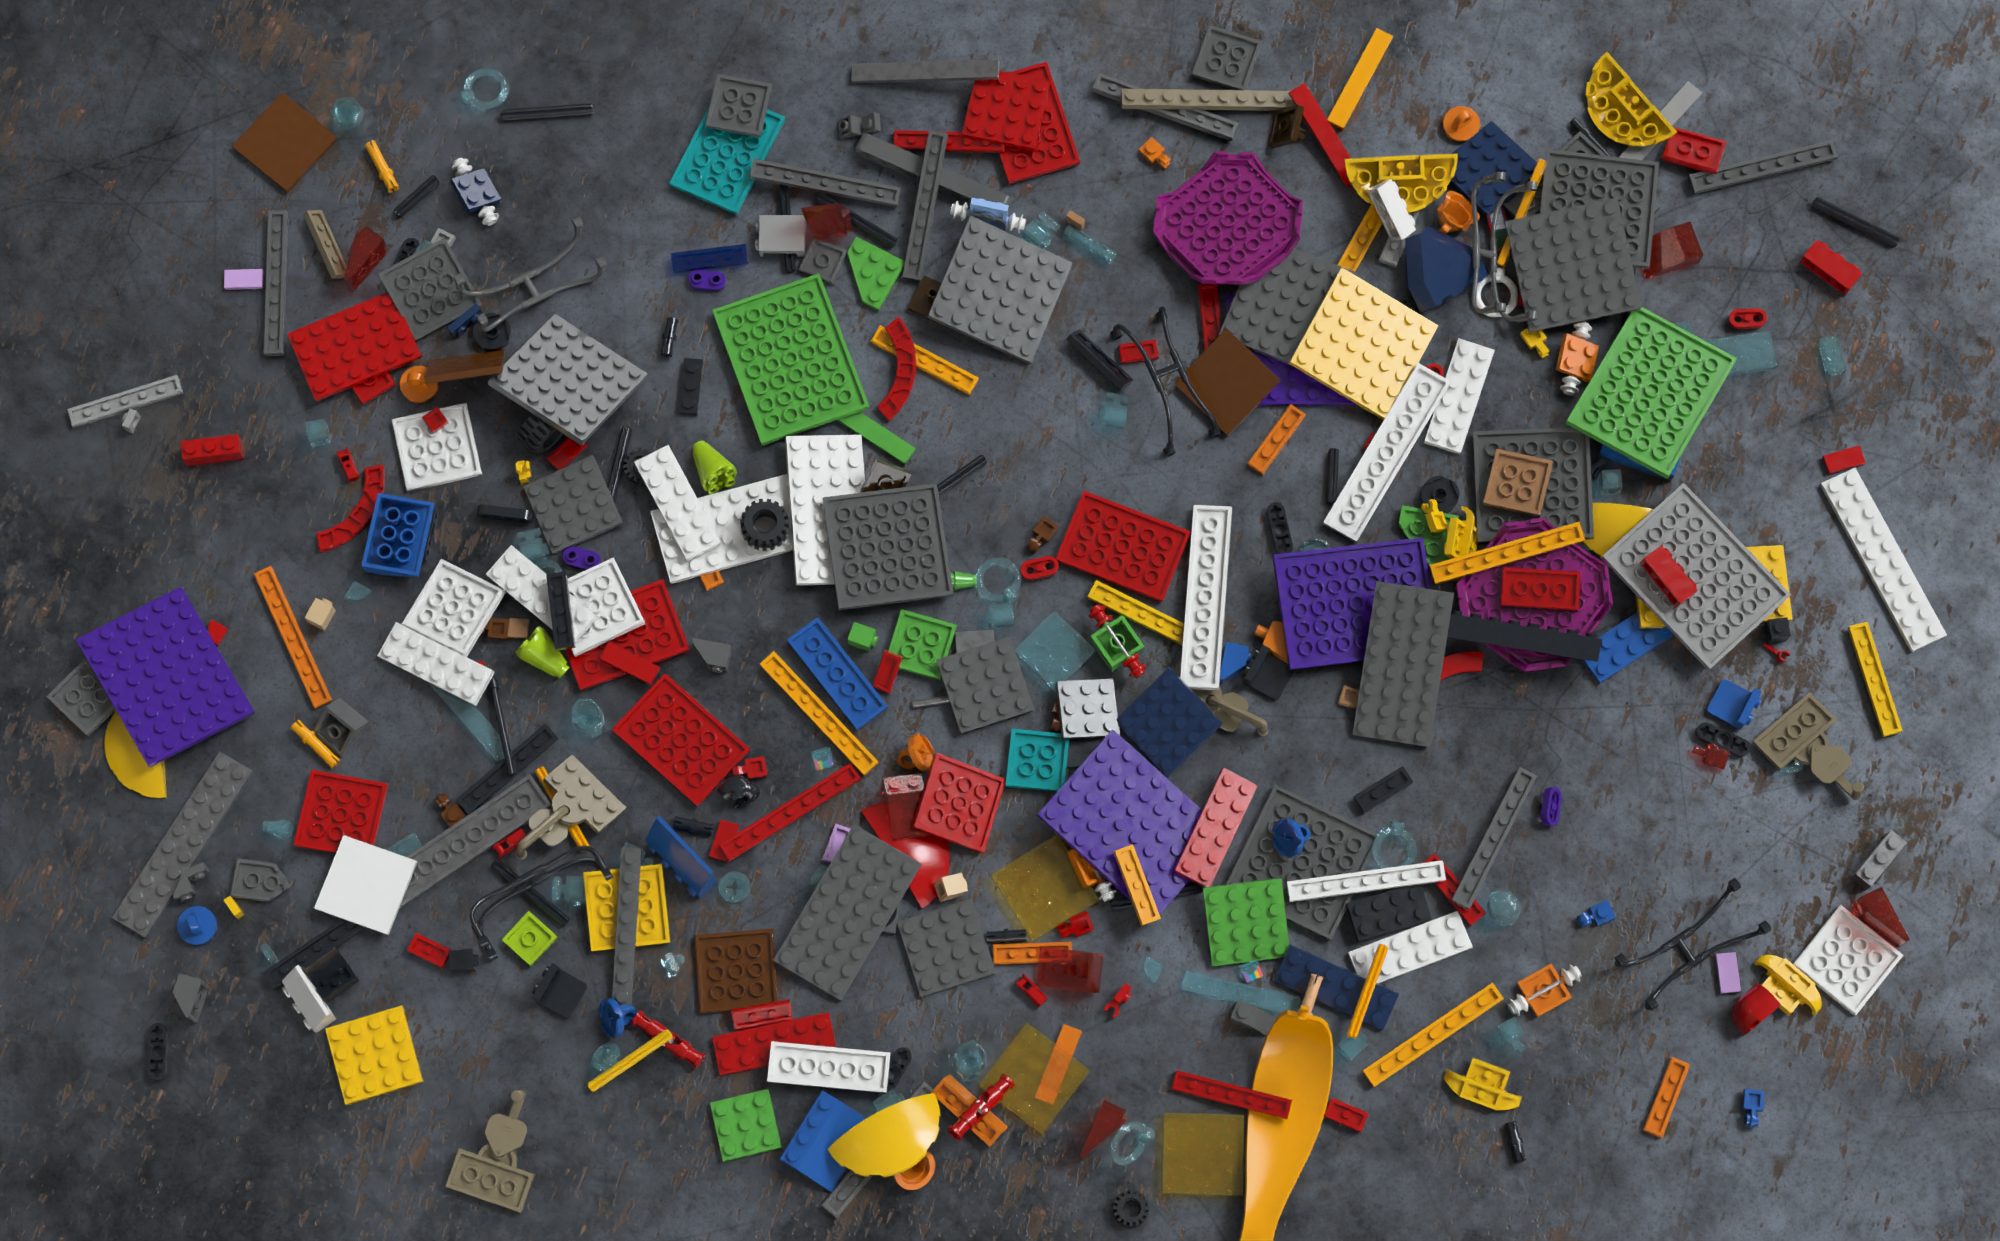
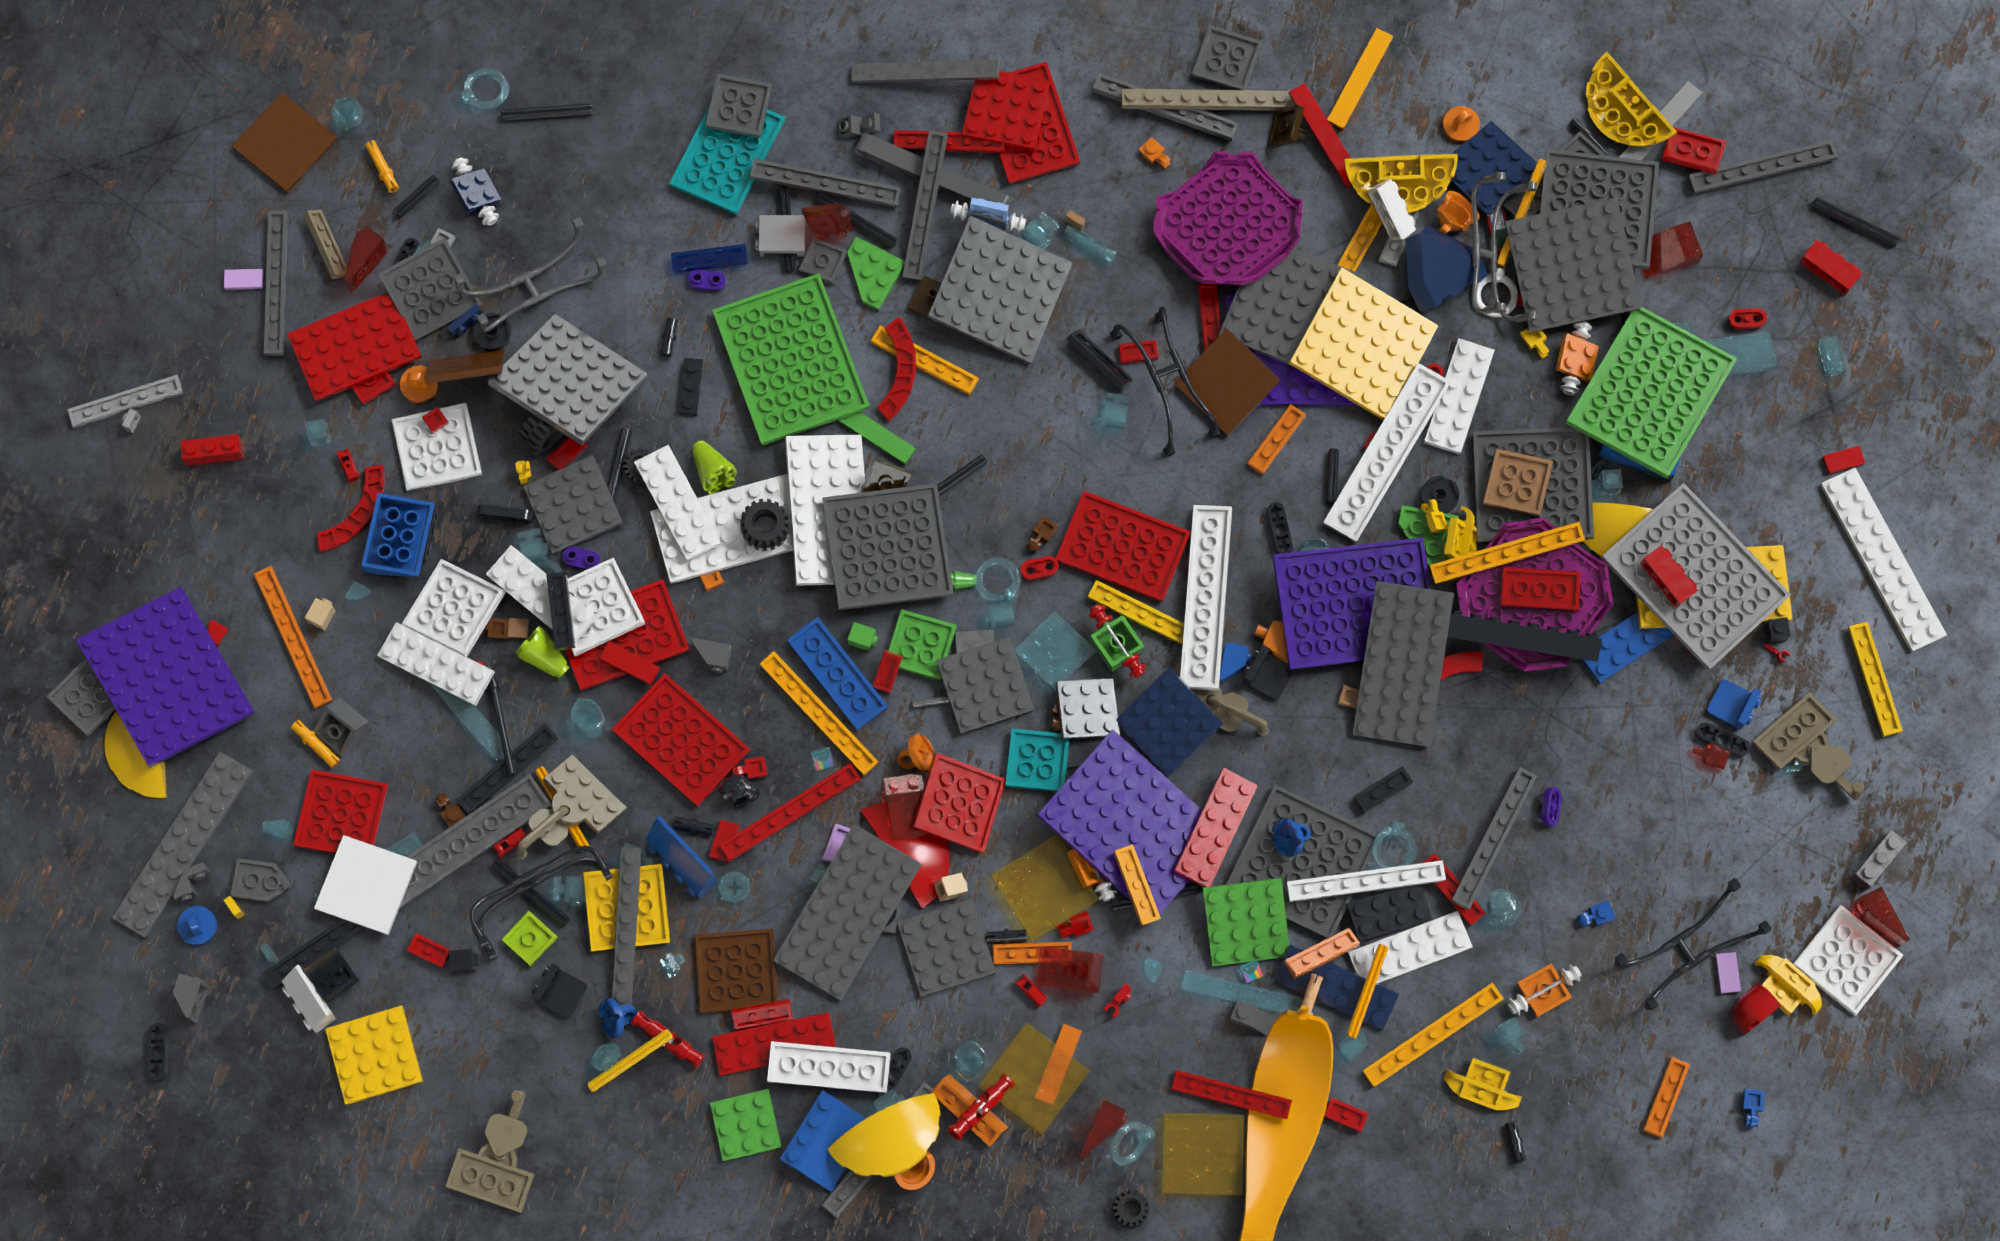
(1321, 953): none -> orange tile

